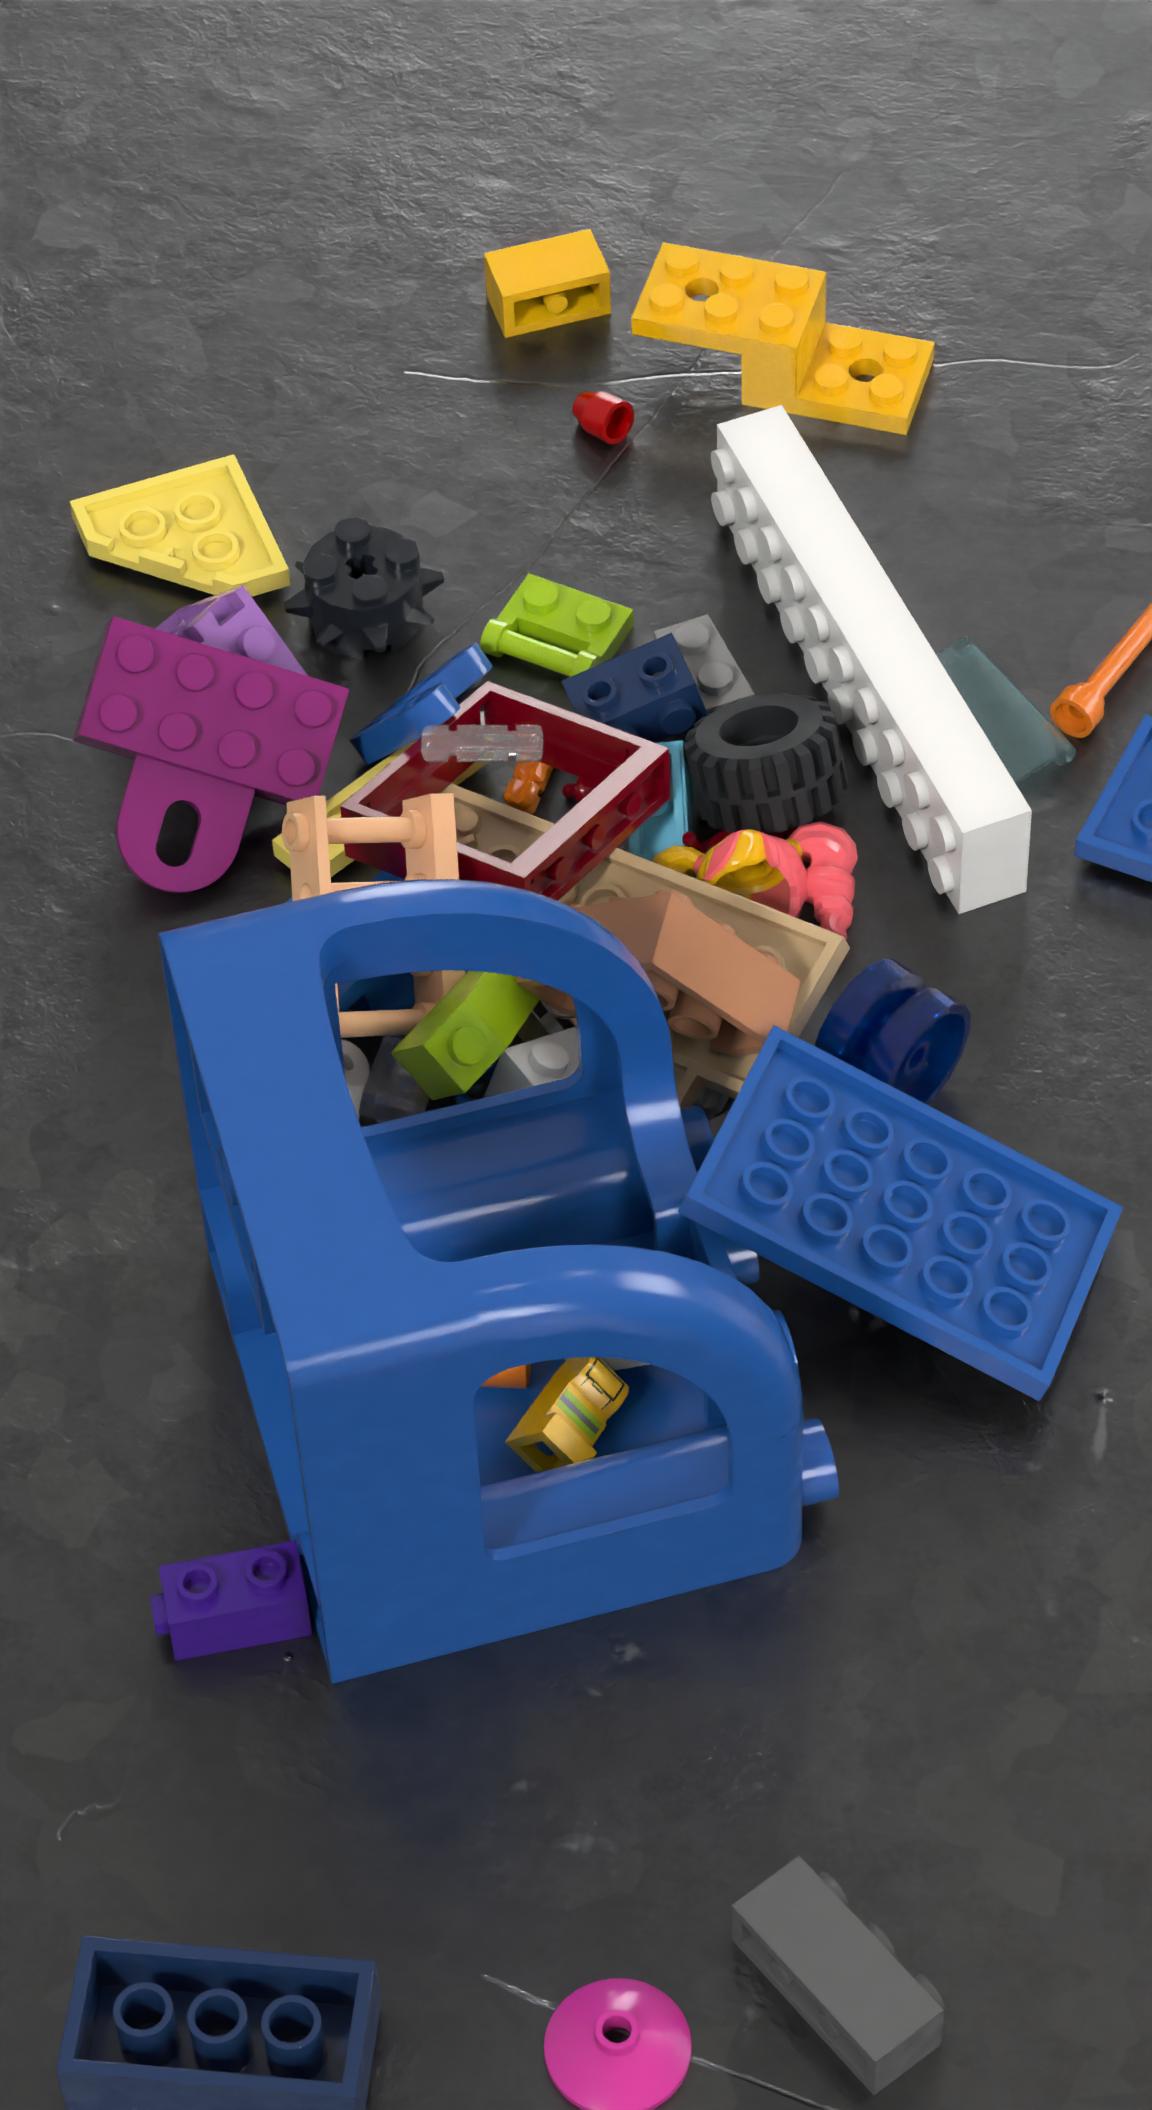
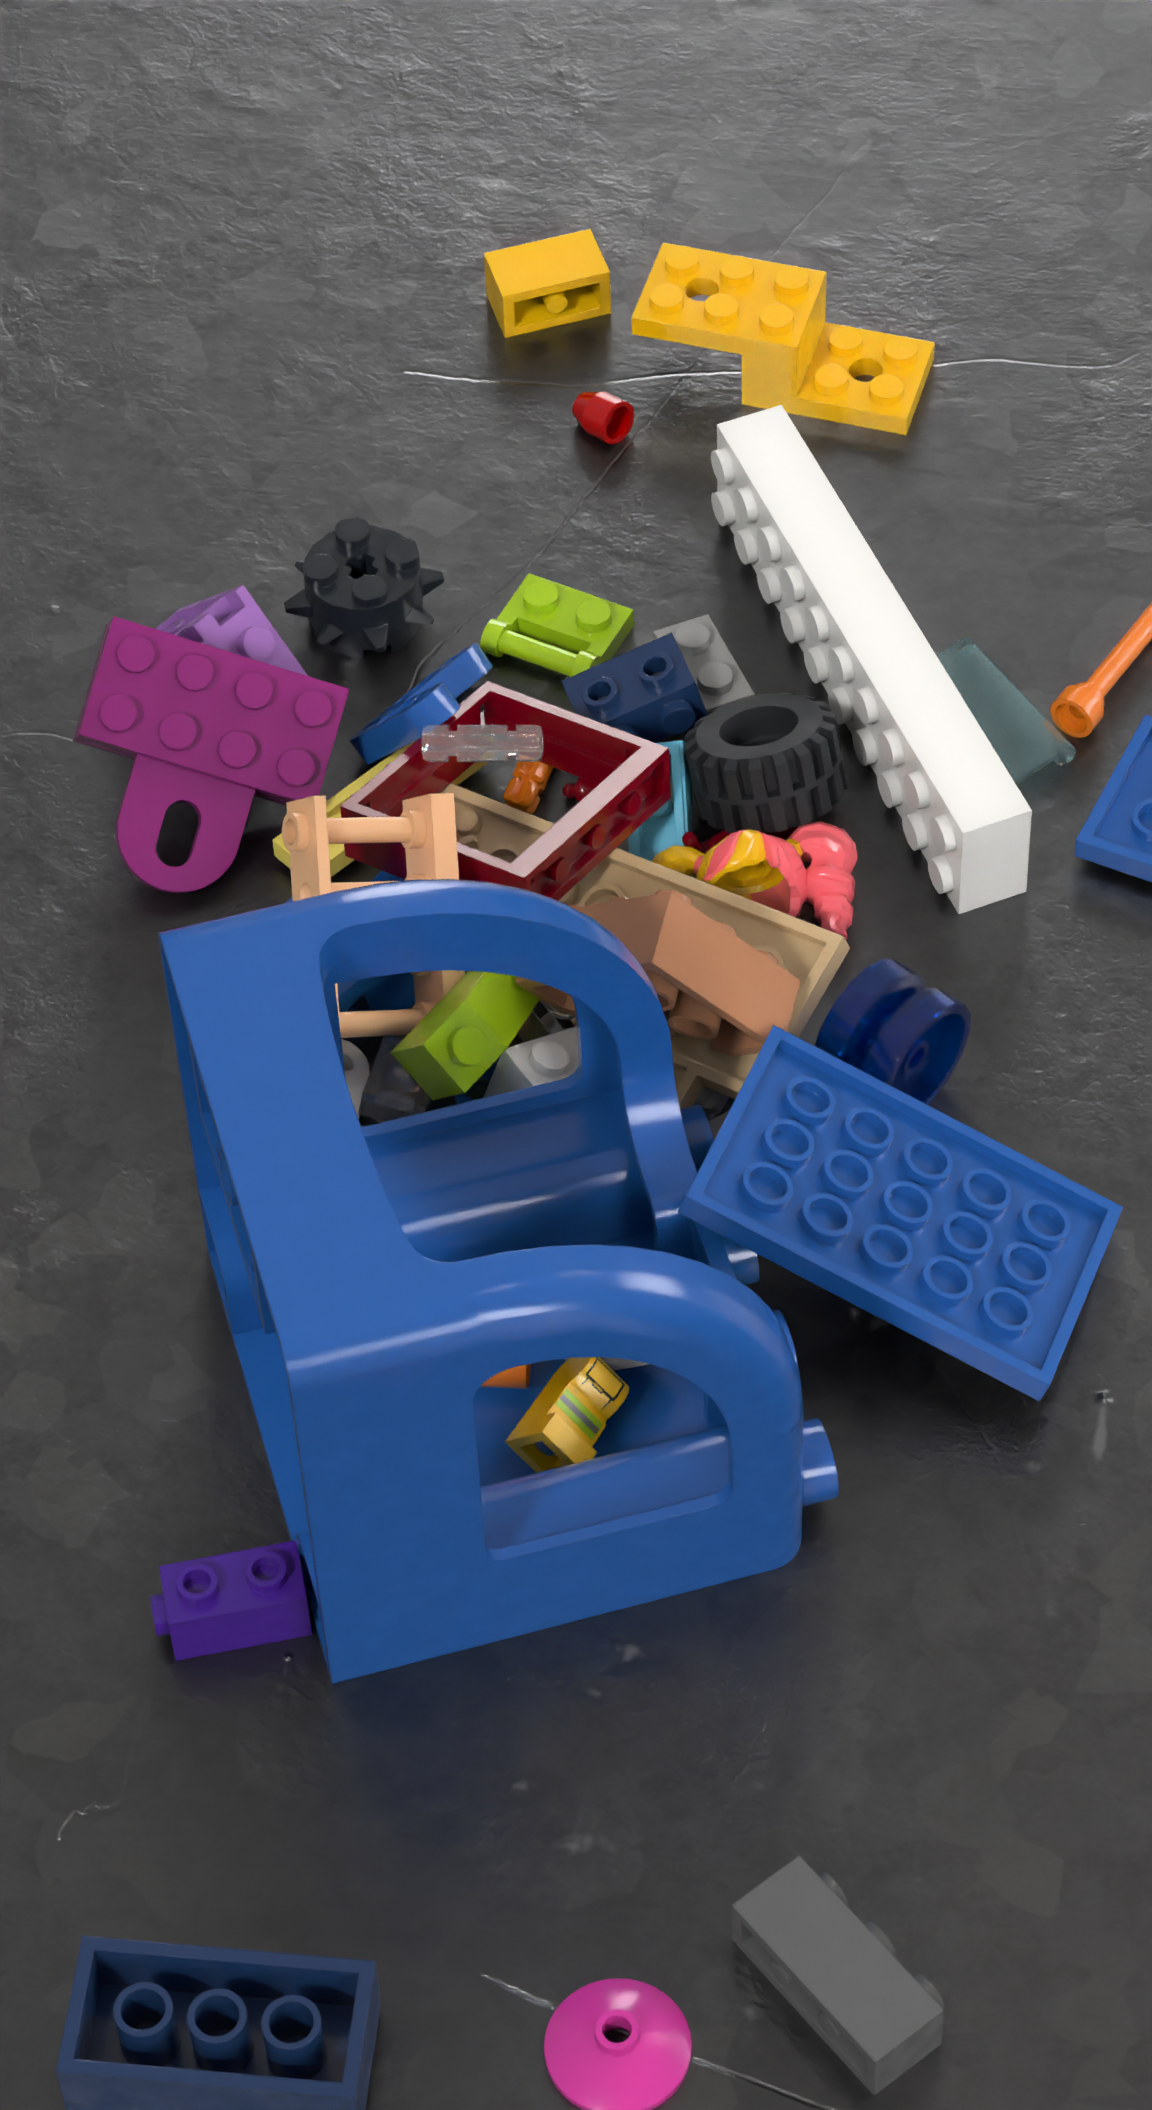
(186, 528): light yellow plate -> none

